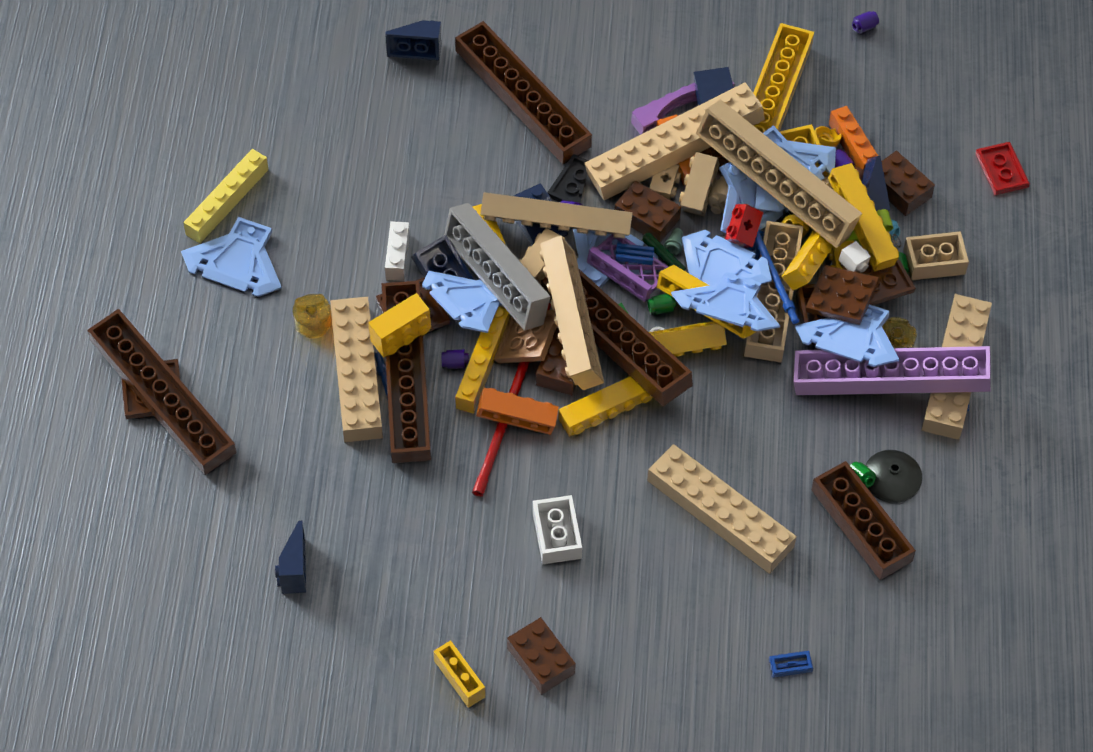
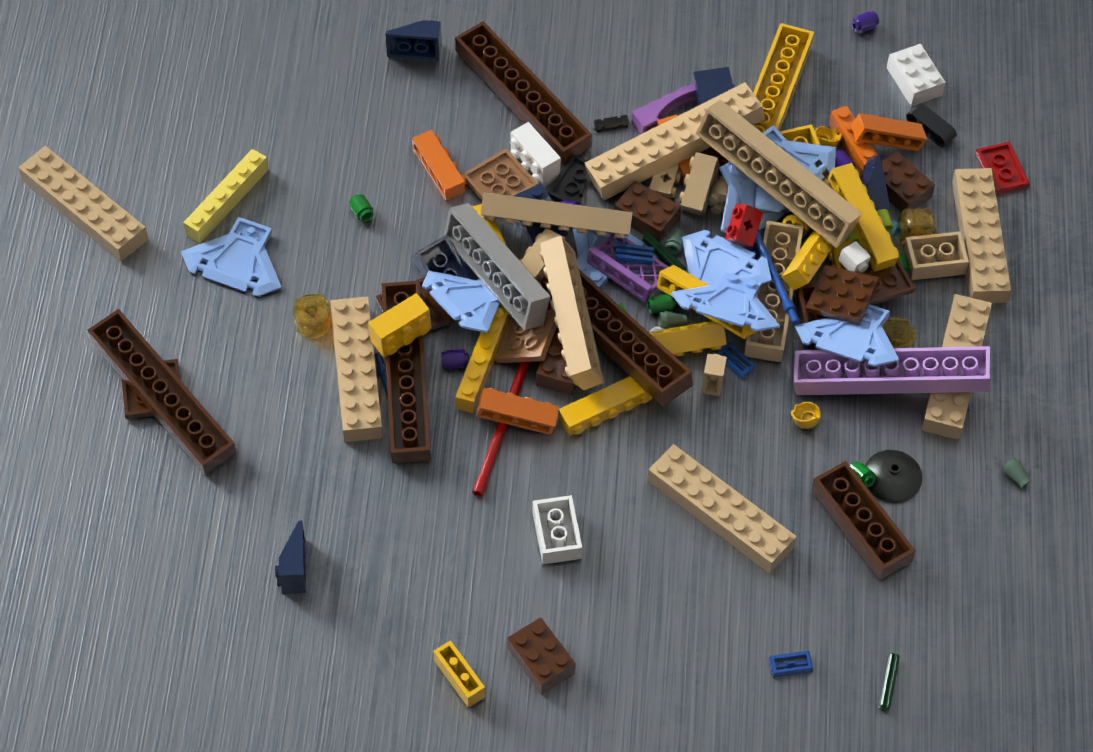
(83, 203): none -> tan brick
(361, 207): none -> green brick
(397, 251): white brick -> none
(439, 165): none -> orange brick
(499, 175): none -> medium nougat plate
(535, 154): none -> white brick
(611, 122): none -> black axle
(670, 320): none -> sand green cone
(714, 374): none -> tan brick
(736, 367): none -> blue tile
(806, 415): none -> yellow hair
(888, 132): none -> orange brick
(889, 682): none -> dark green axle
(915, 75): none -> white brick
(916, 223): none -> clear yellow brick
(934, 126): none -> black beam
(981, 234): none -> tan brick
(1017, 472): none -> sand green cone

